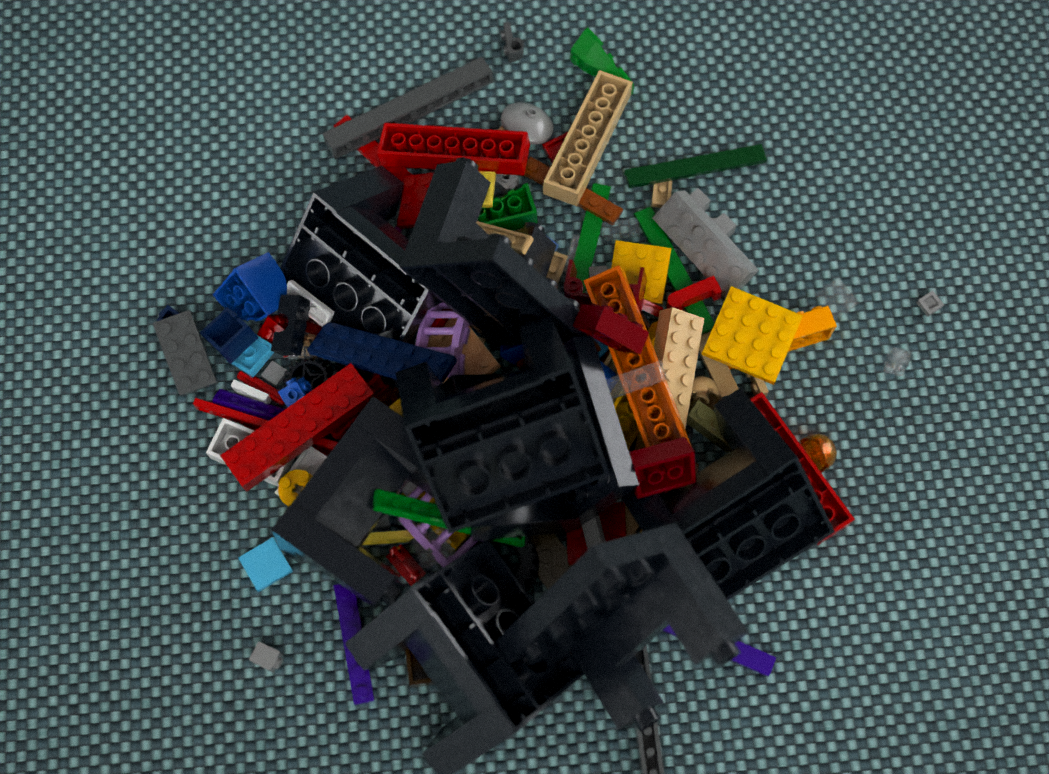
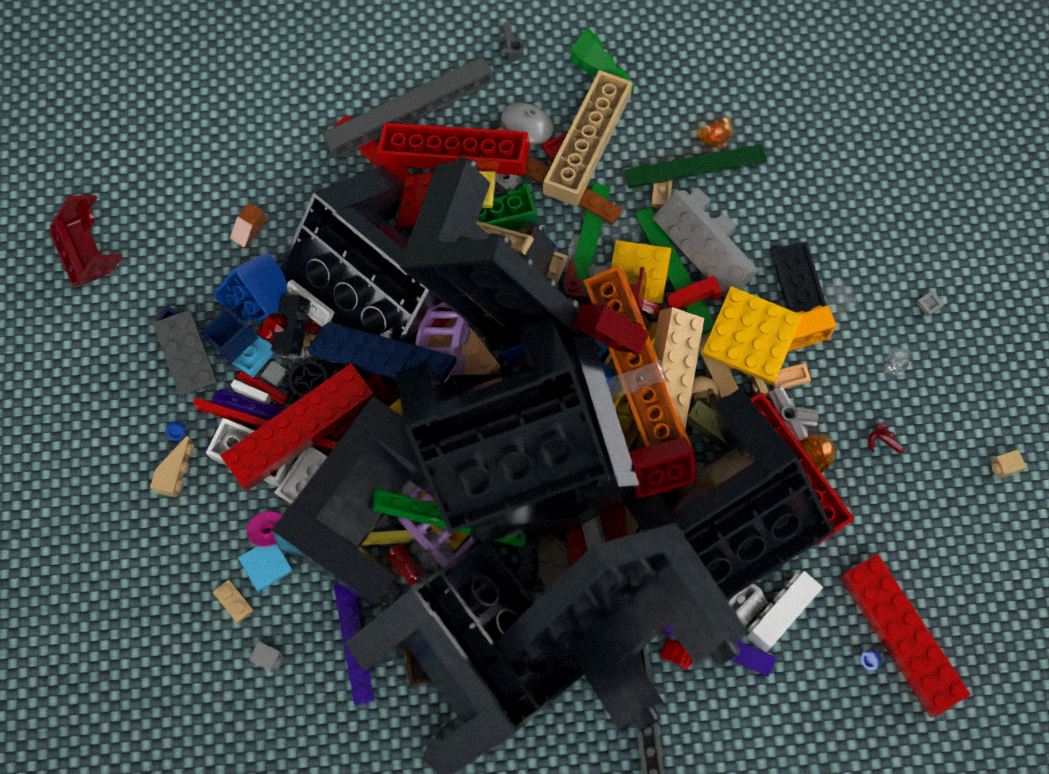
(75, 243): none -> dark red windscreen
(169, 474): none -> tan slope
(175, 430): none -> blue tile
(233, 601): none -> tan plate
(248, 225): none -> dark orange slope
(259, 526): none -> dark pink dish
(288, 483): yellow plate -> none
(294, 390): blue brick -> none
(676, 654): none -> red bracket
(717, 133): none -> clear orange cylinder
(748, 603): none -> white brick
(787, 608): none -> white brick
(792, 376): none -> light nougat tile
(798, 277): none -> black plate
(800, 416): none -> light grey piece
(871, 659): none -> tile
(885, 436): none -> dark red piece
(904, 636): none -> red brick
(1008, 464): none -> tan brick

